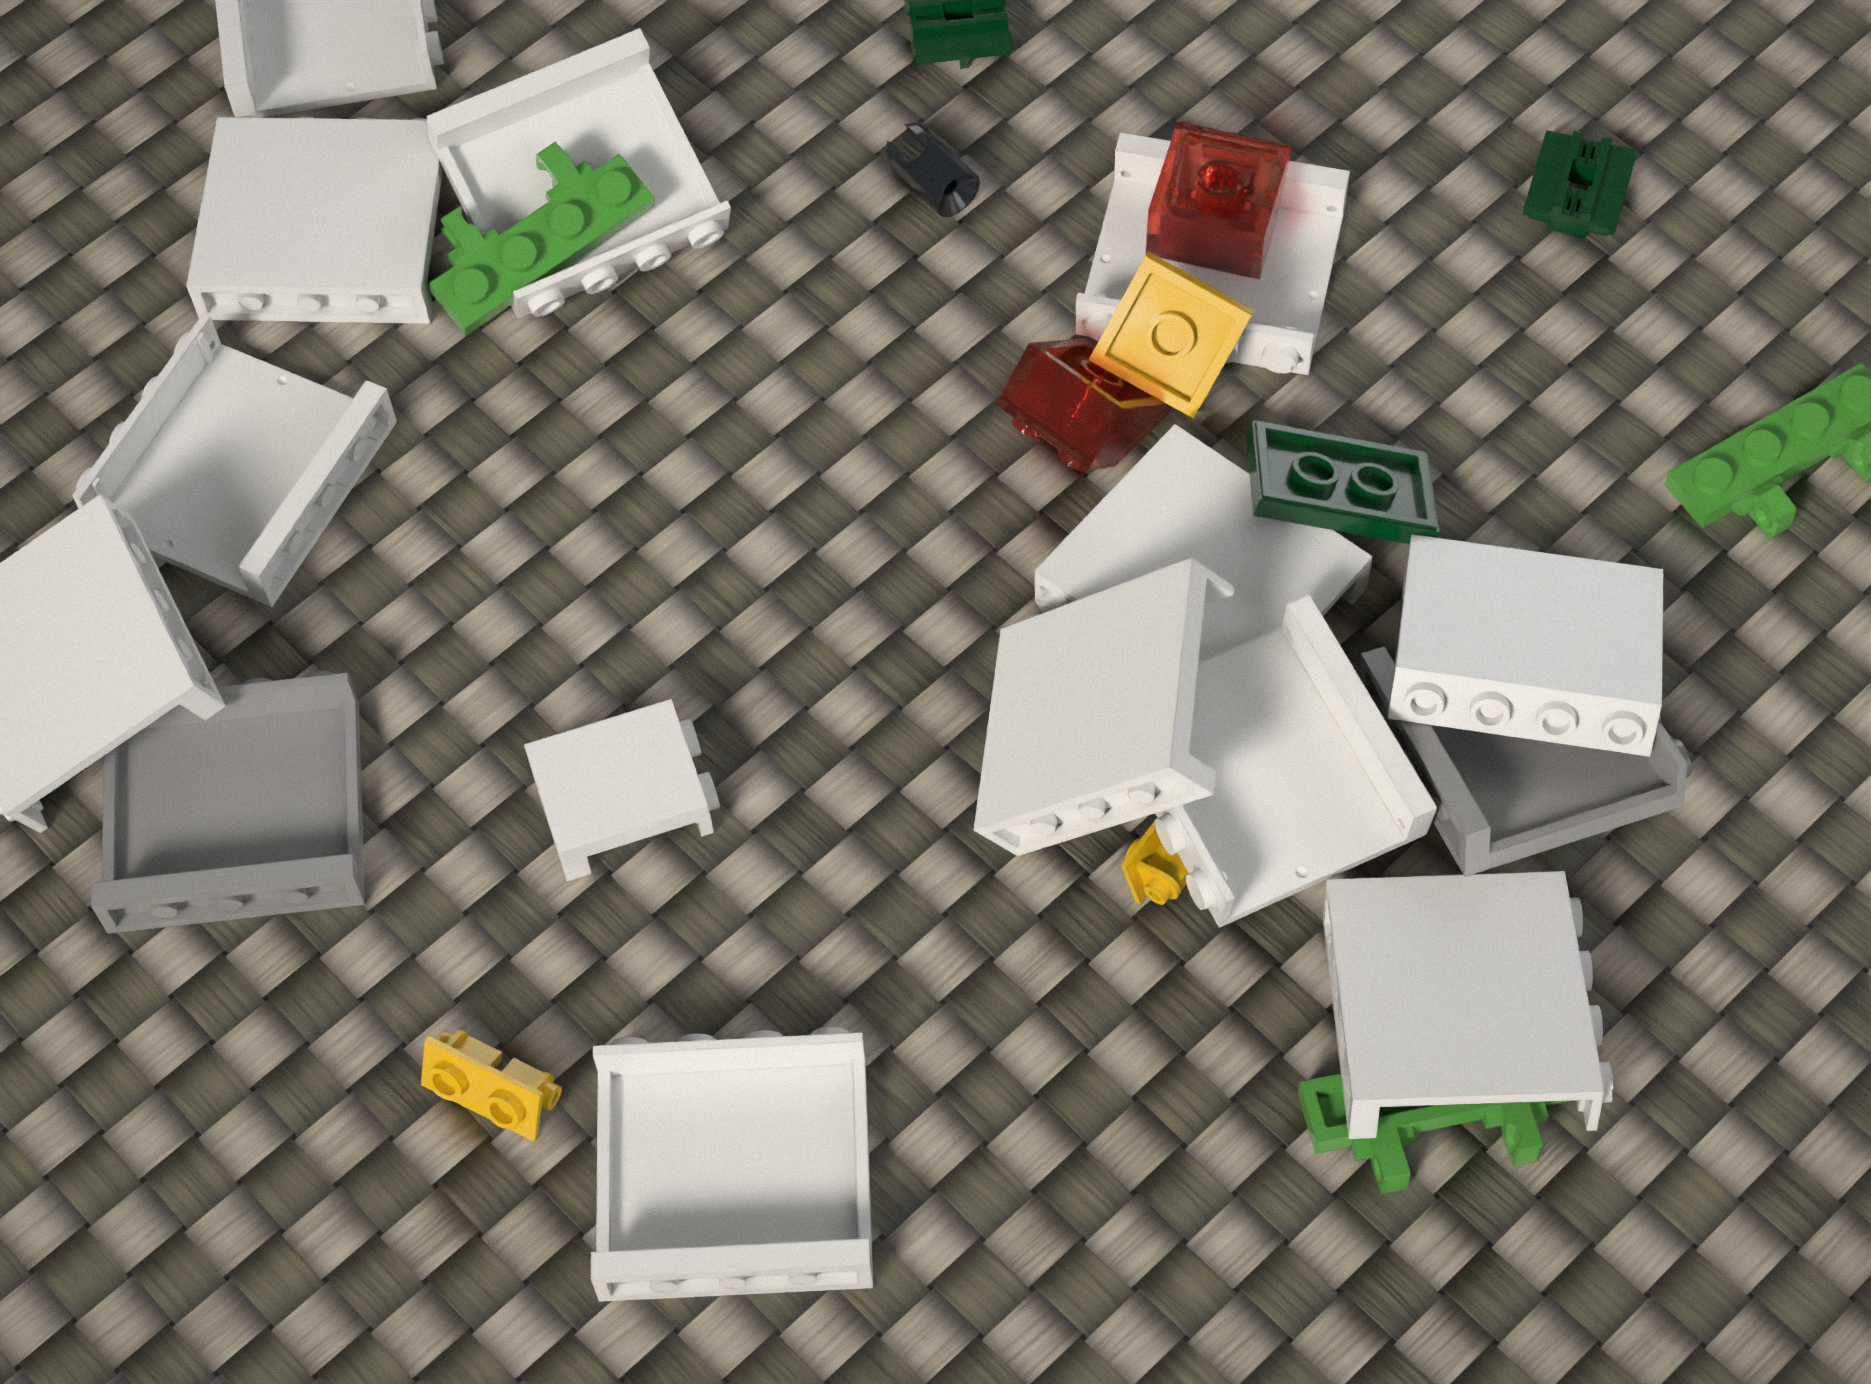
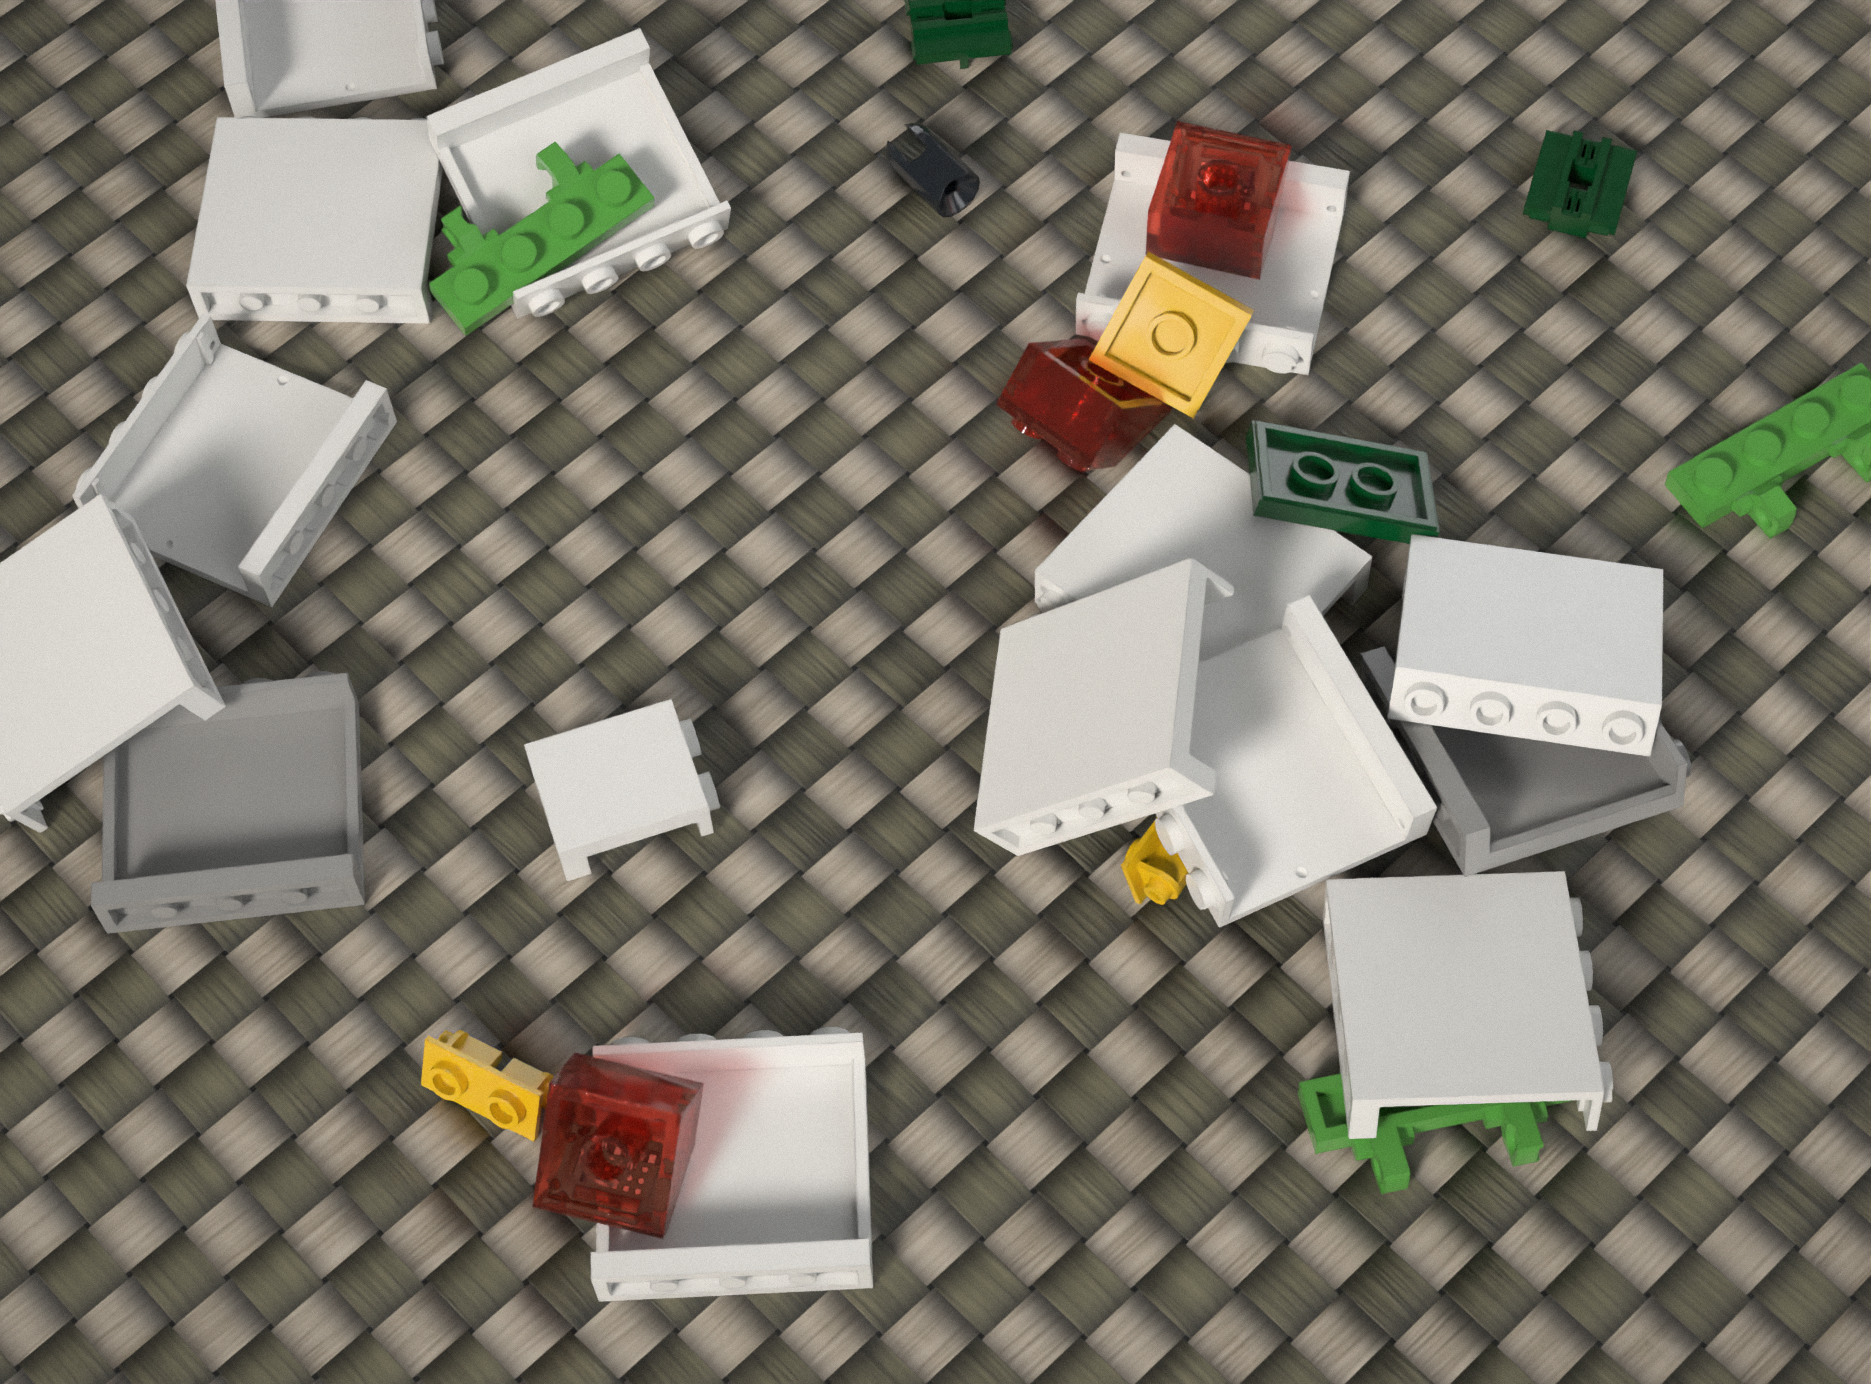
(616, 1144): none -> clear red slope

